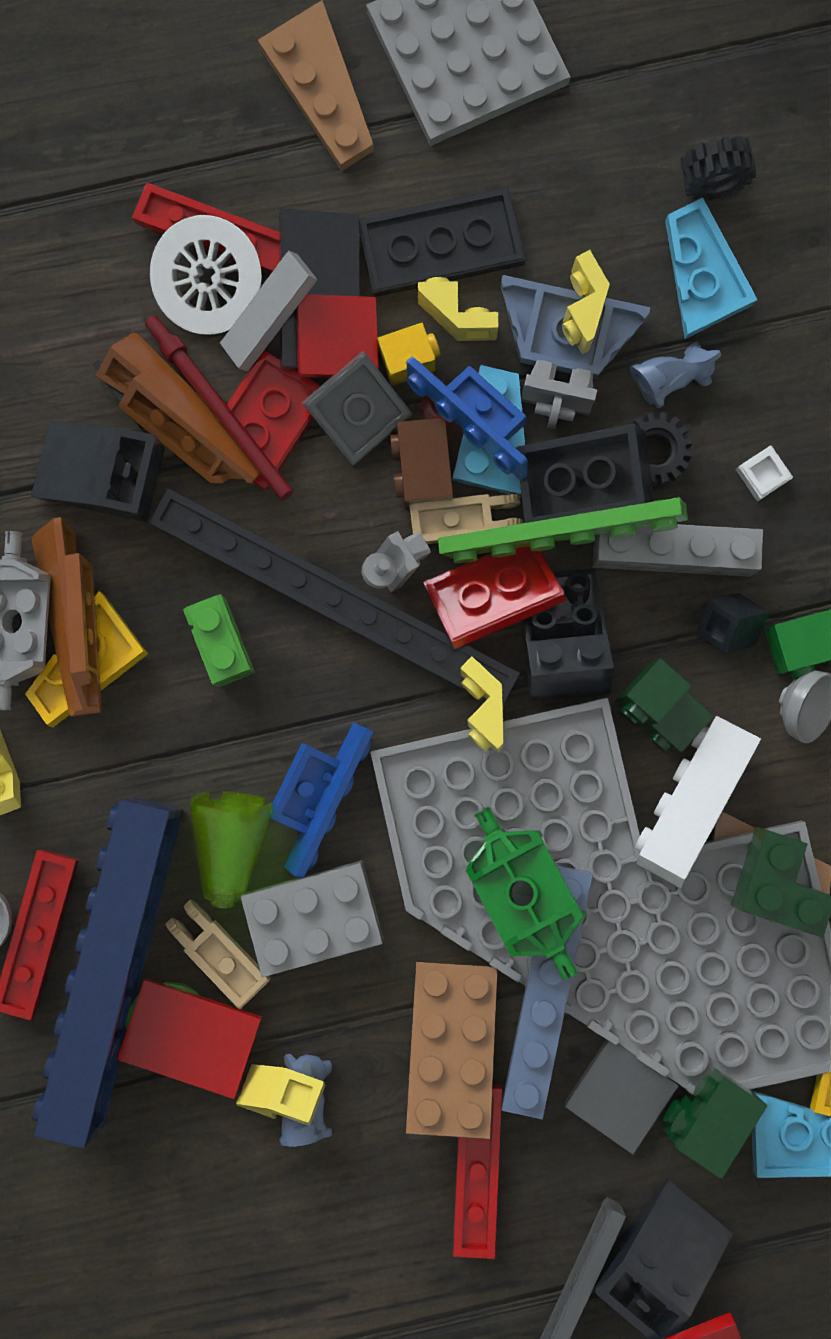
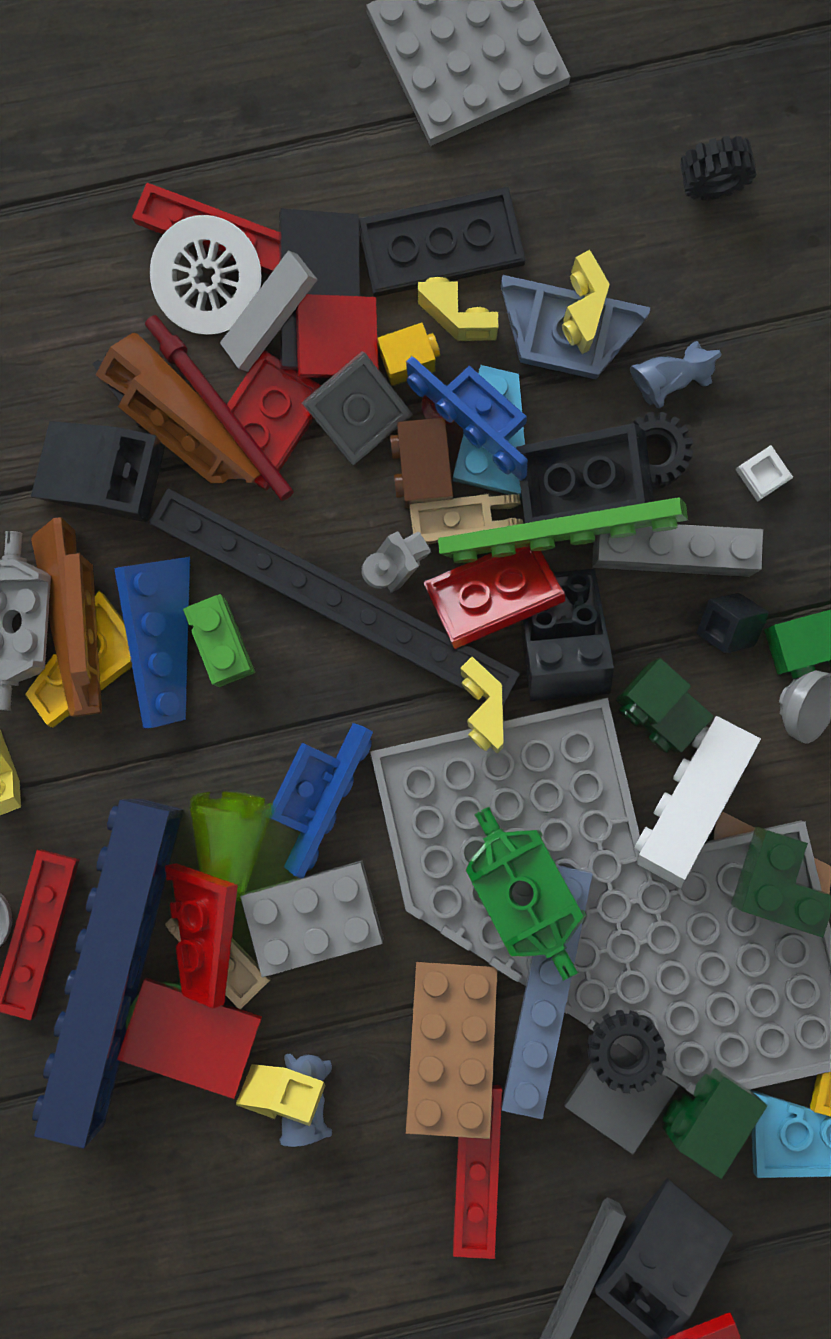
(157, 635): none -> blue wing
(205, 923): none -> red wing
(316, 77): medium nougat wing -> none
(559, 398): light grey hips -> none
(626, 1076): none -> black tyre
(704, 270): medium azure wing -> none

